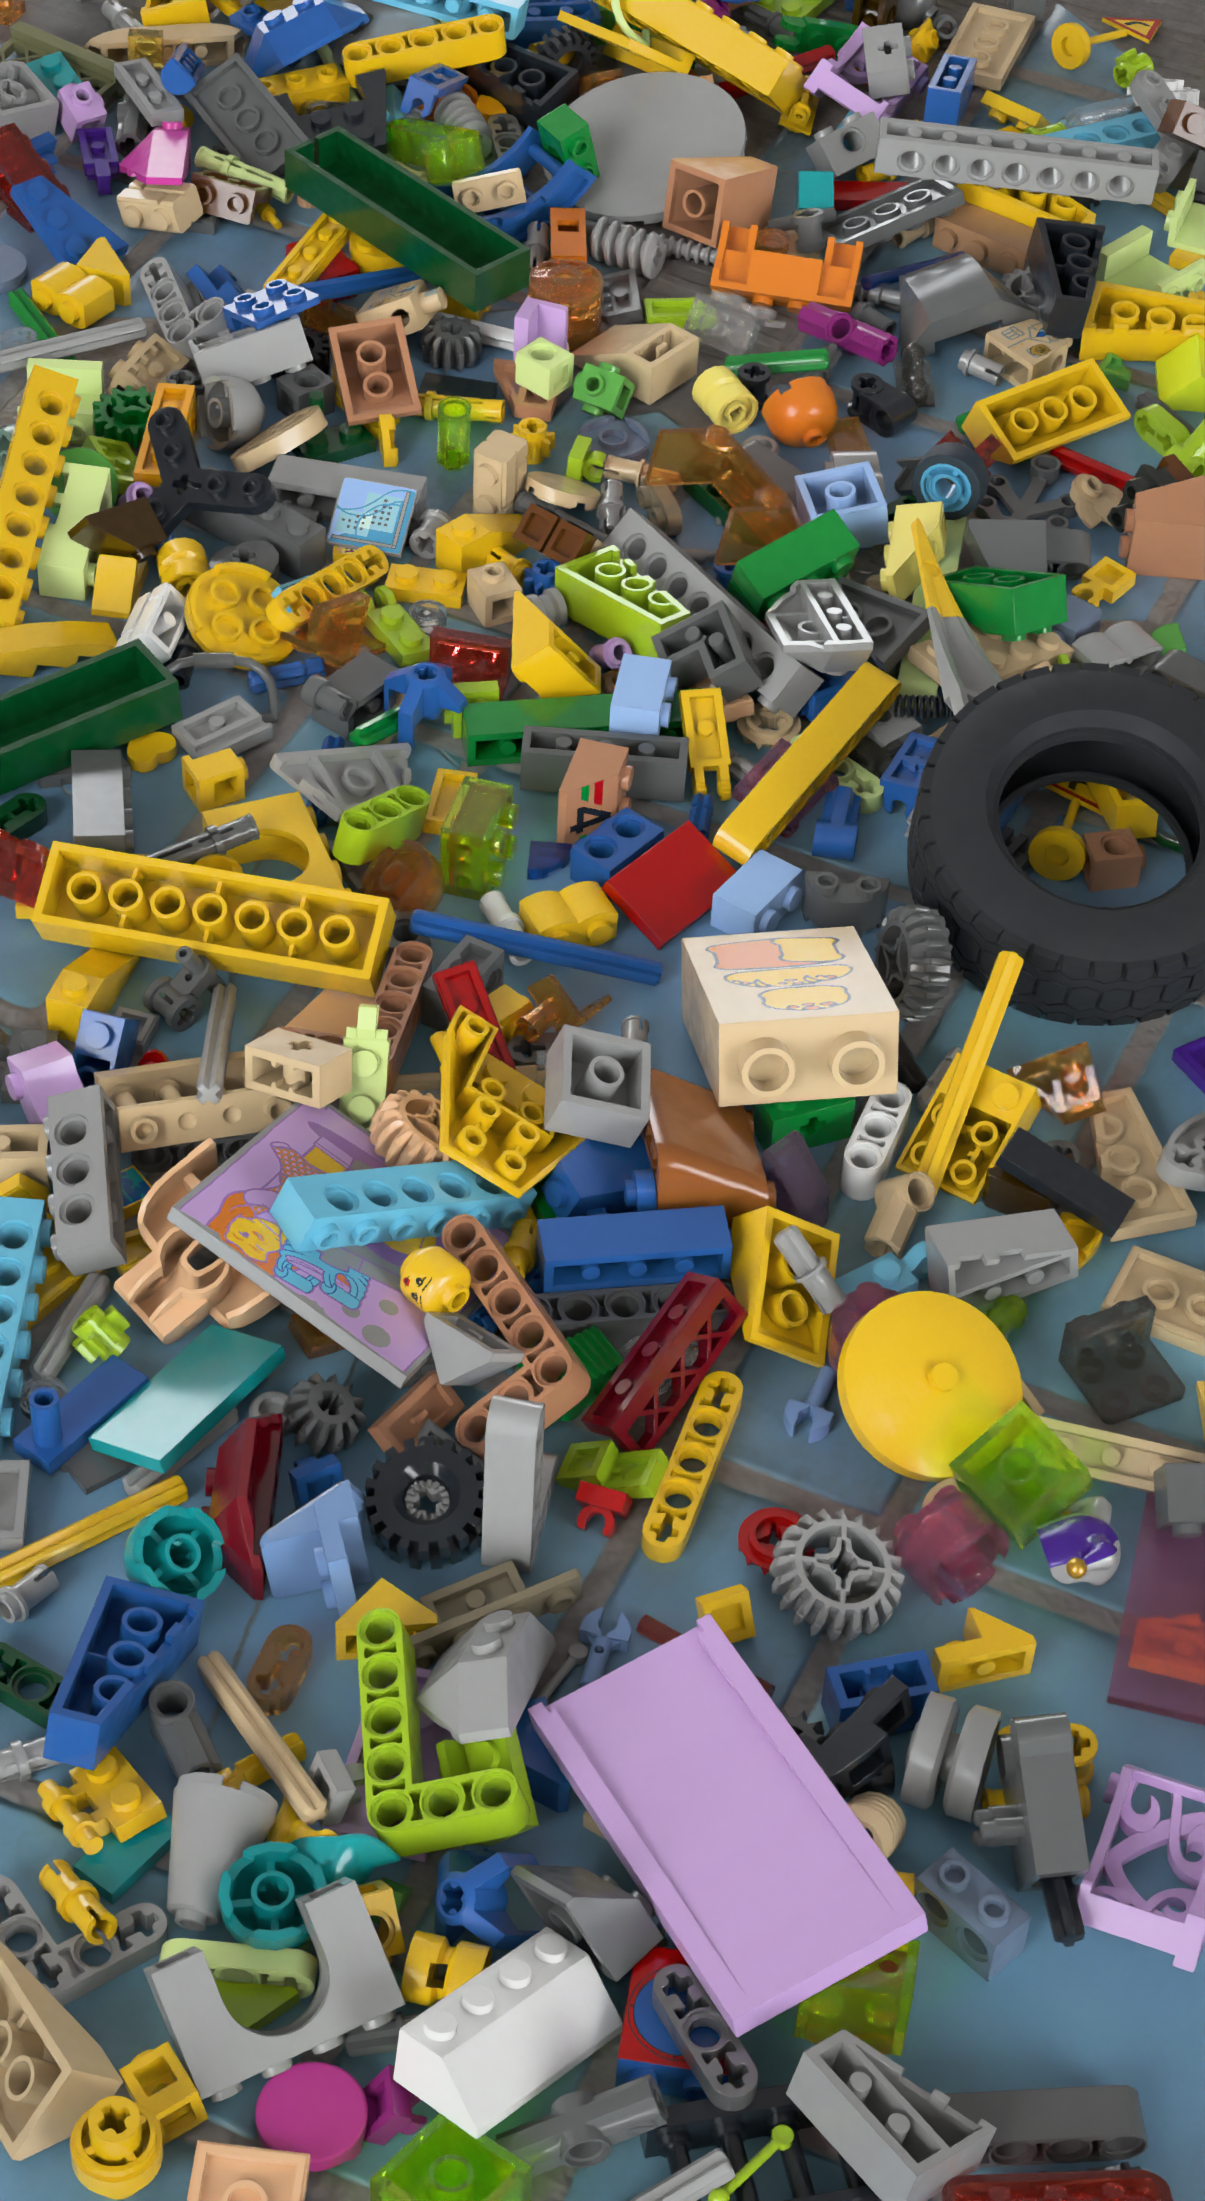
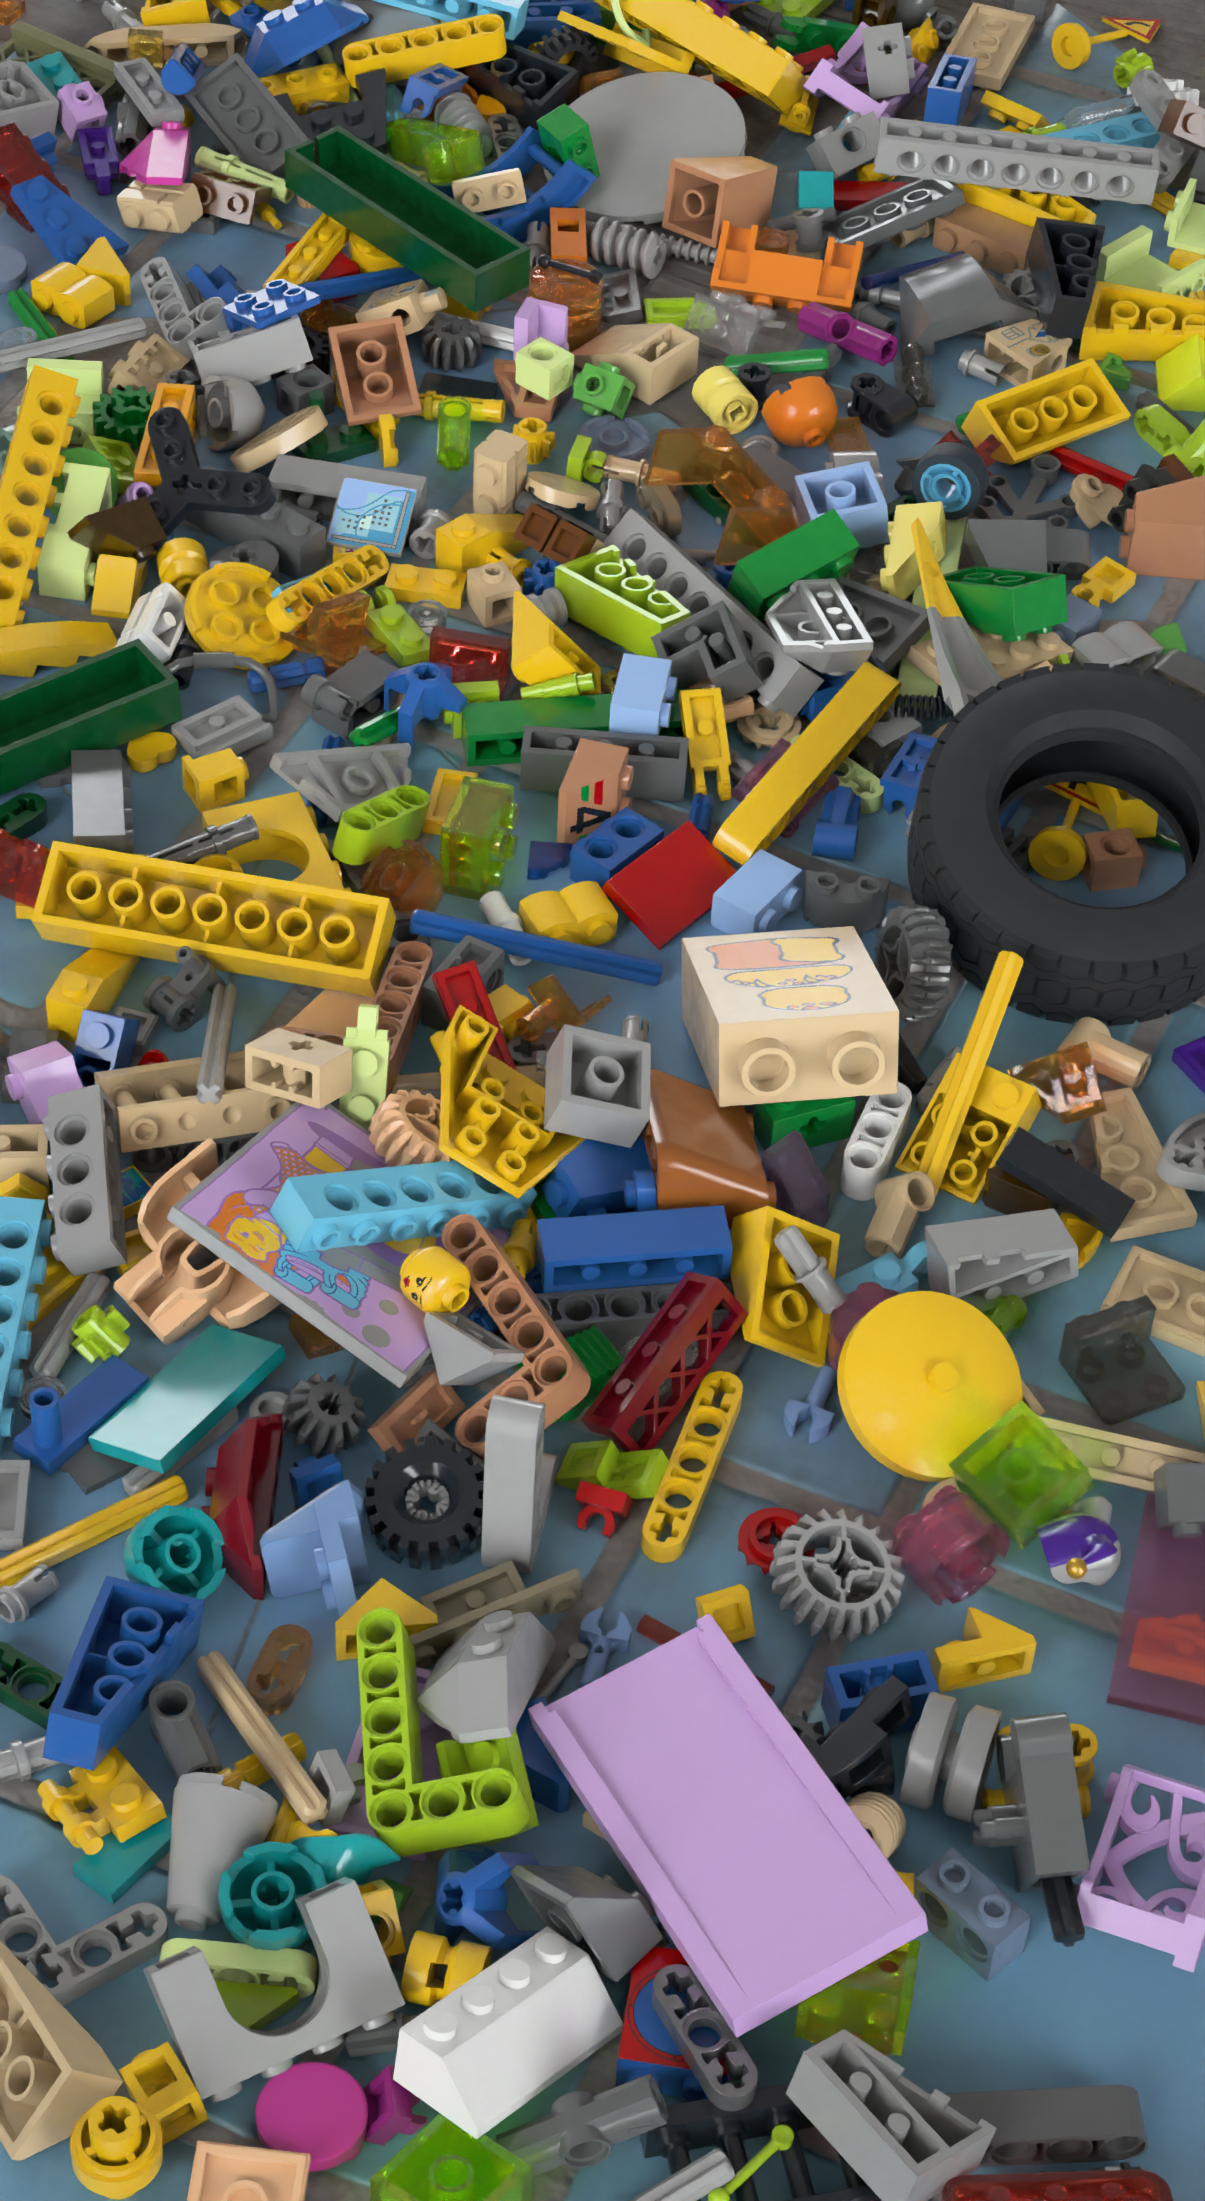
(78, 1902): yellow pin -> none
(560, 687): none -> lime animal
(593, 275): none -> black hinge
(610, 653): lavender pin -> none
(1110, 1055): none -> tan piece

